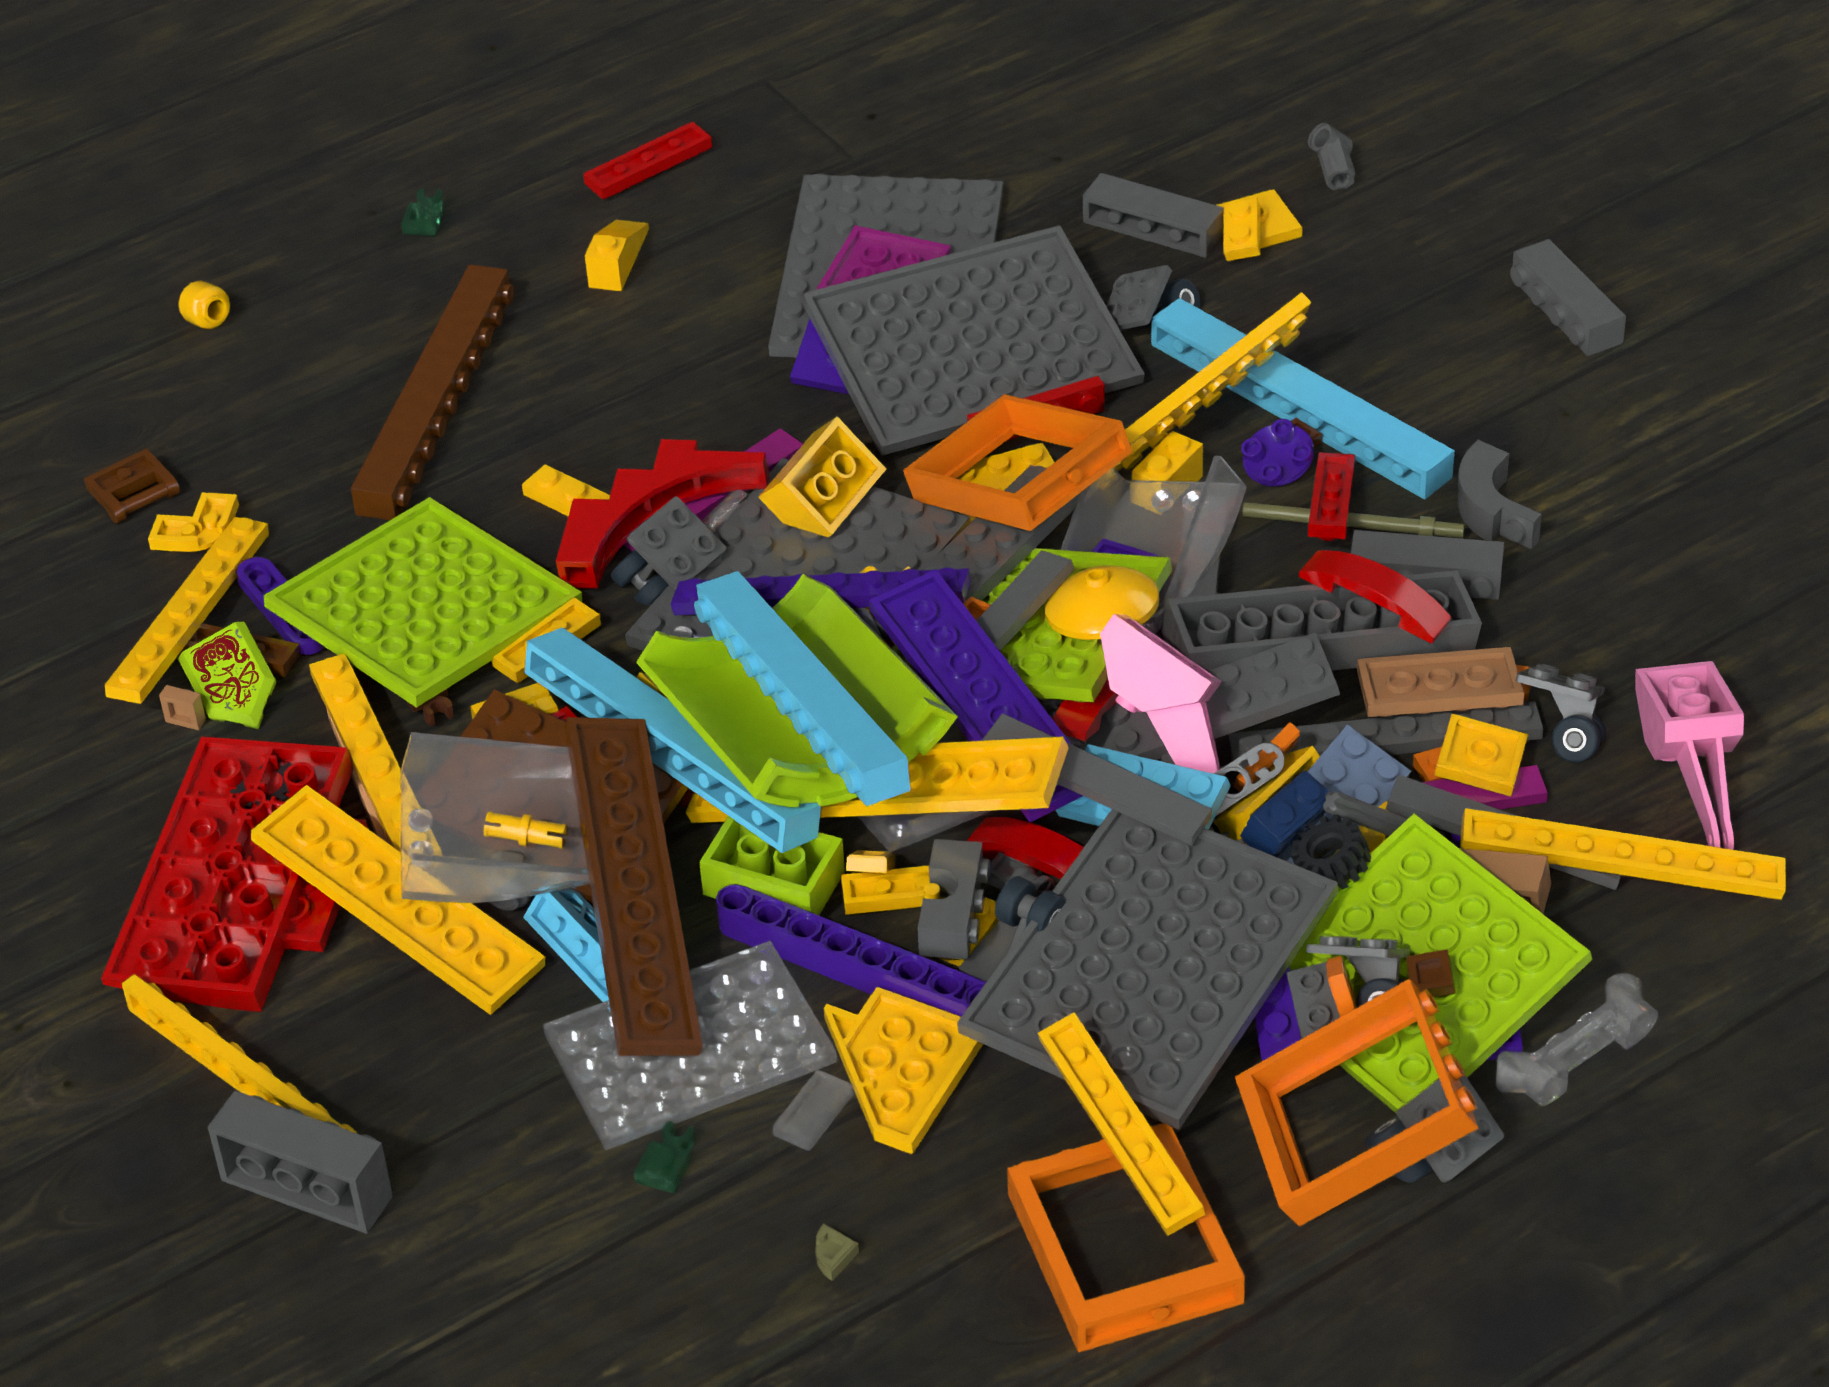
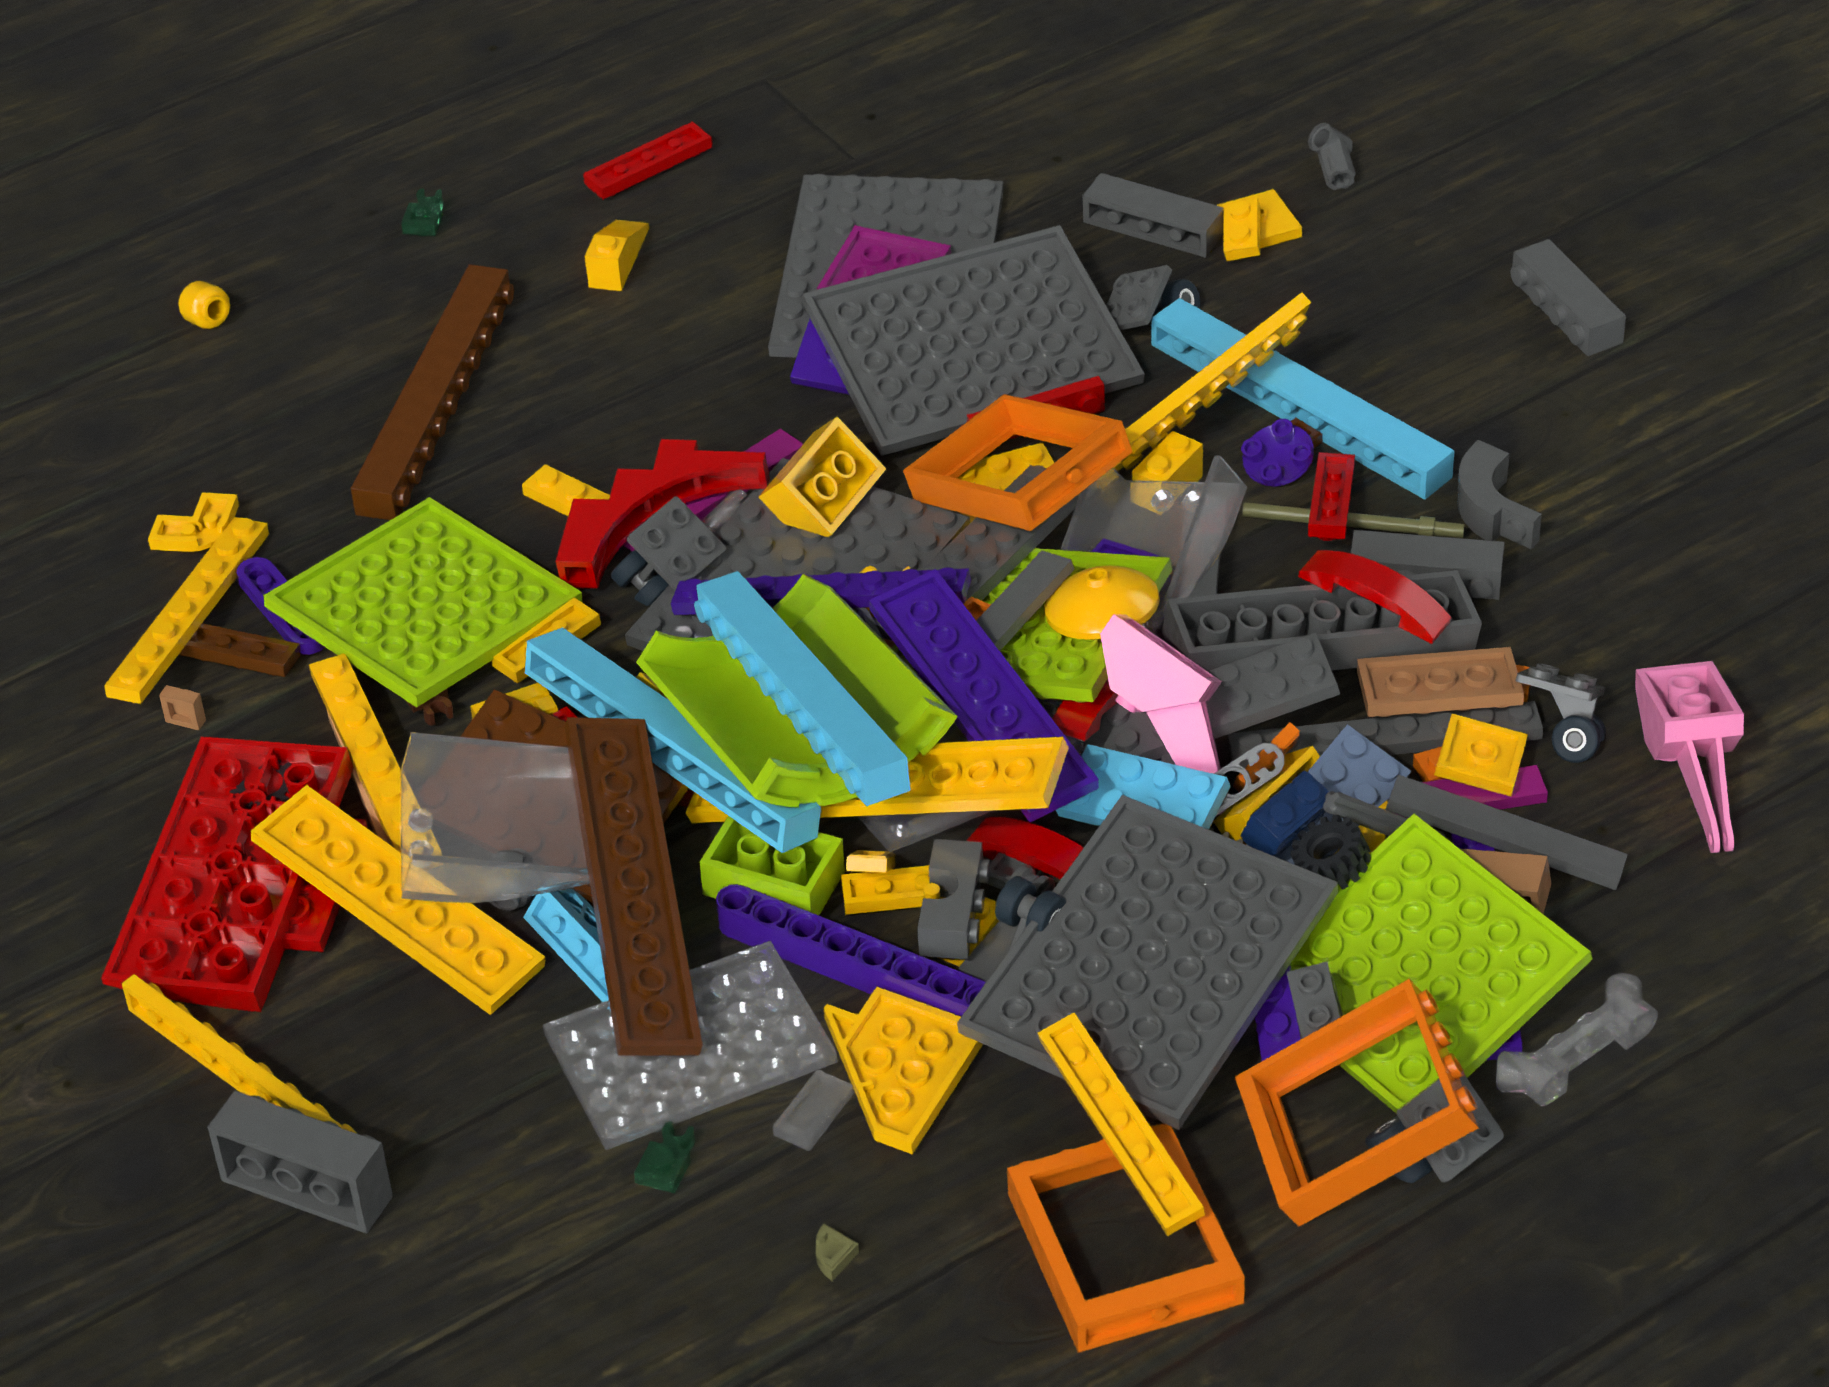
(127, 478): reddish brown plate -> none
(230, 675): lime tile -> none
(525, 830): yellow pin -> none
(1117, 787): dark grey tile -> none
(1340, 985): orange tile -> none
(1374, 961): dark grey plate -> none
(1432, 972): reddish brown plate -> none
(1626, 853): yellow plate -> none

